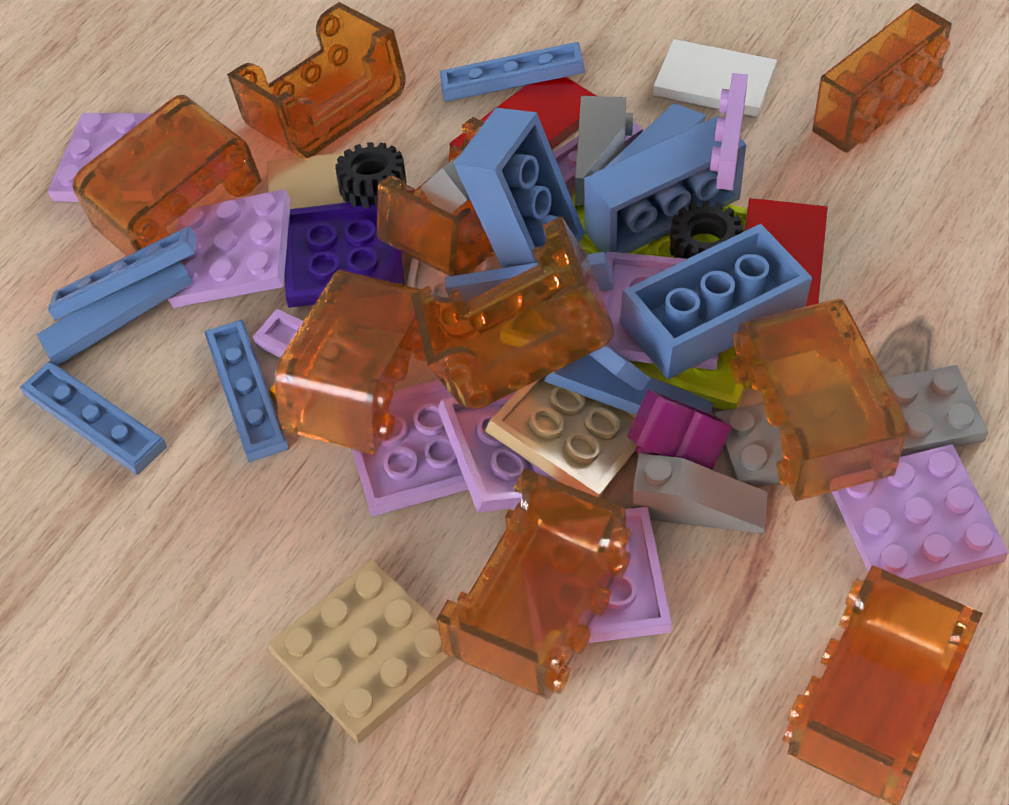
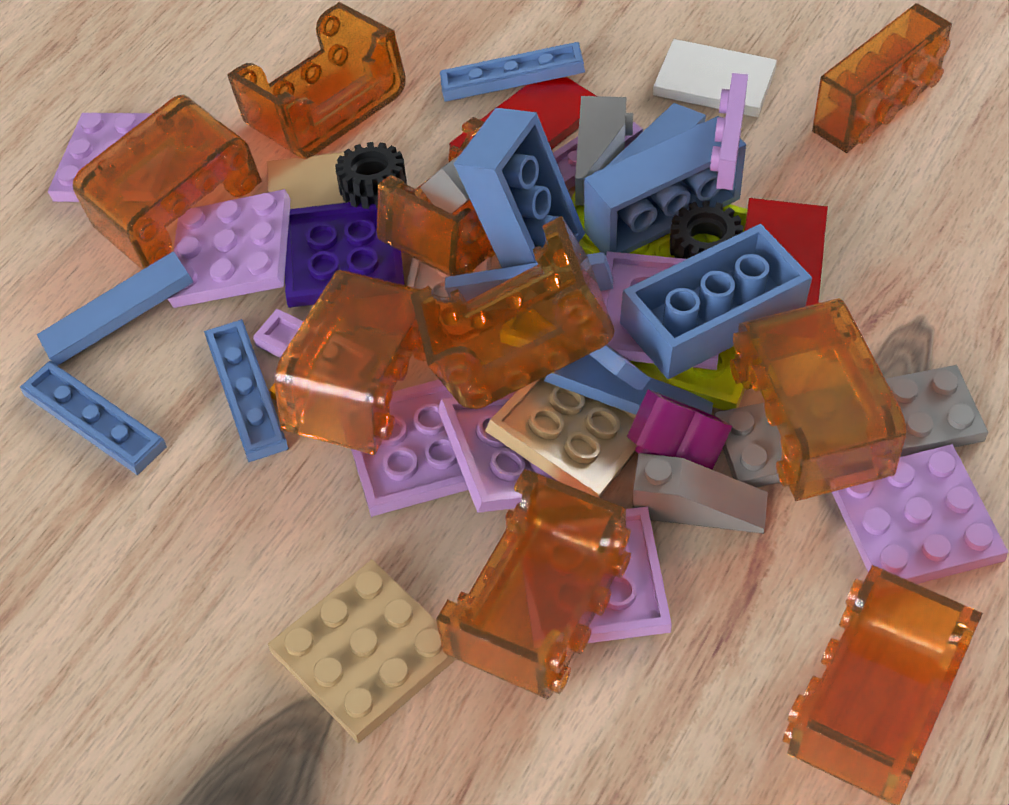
(122, 272): medium blue tile -> none

